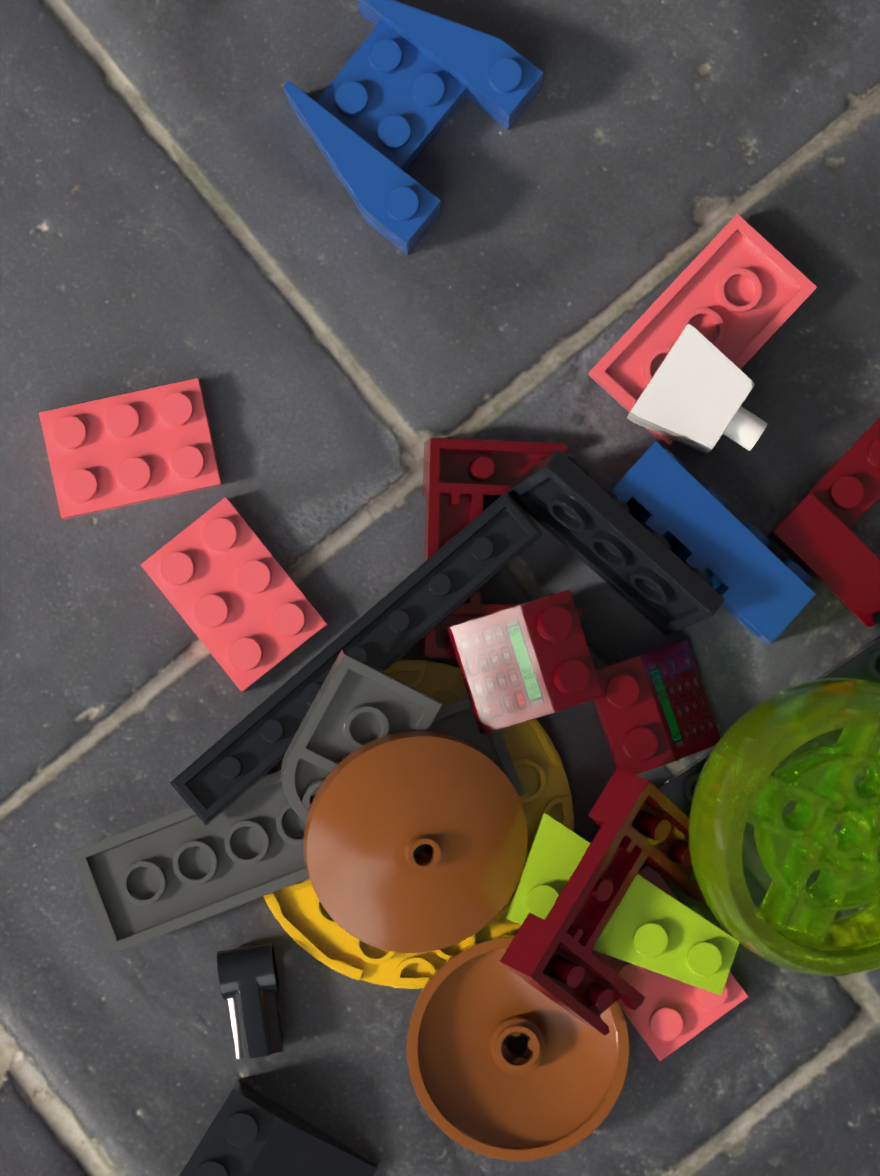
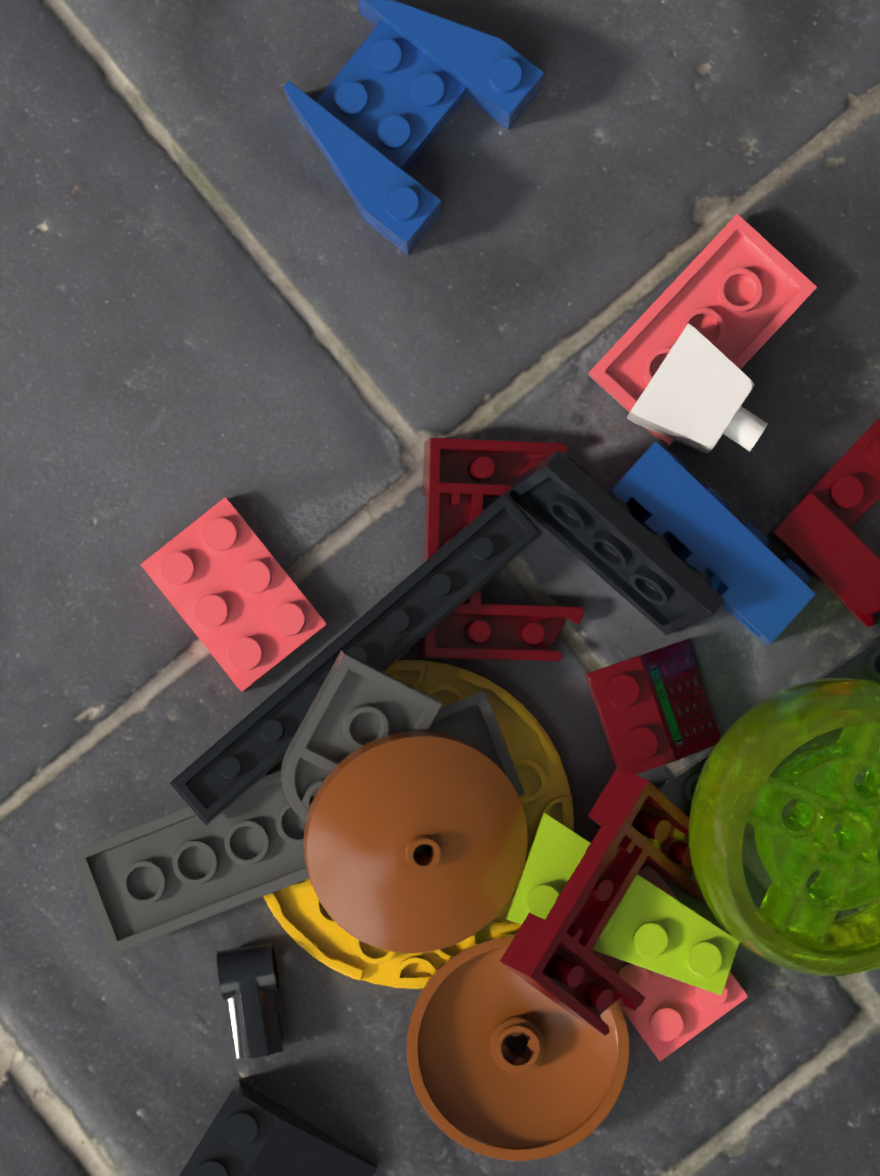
(130, 449): coral plate -> none
(525, 662): dark red slope -> none

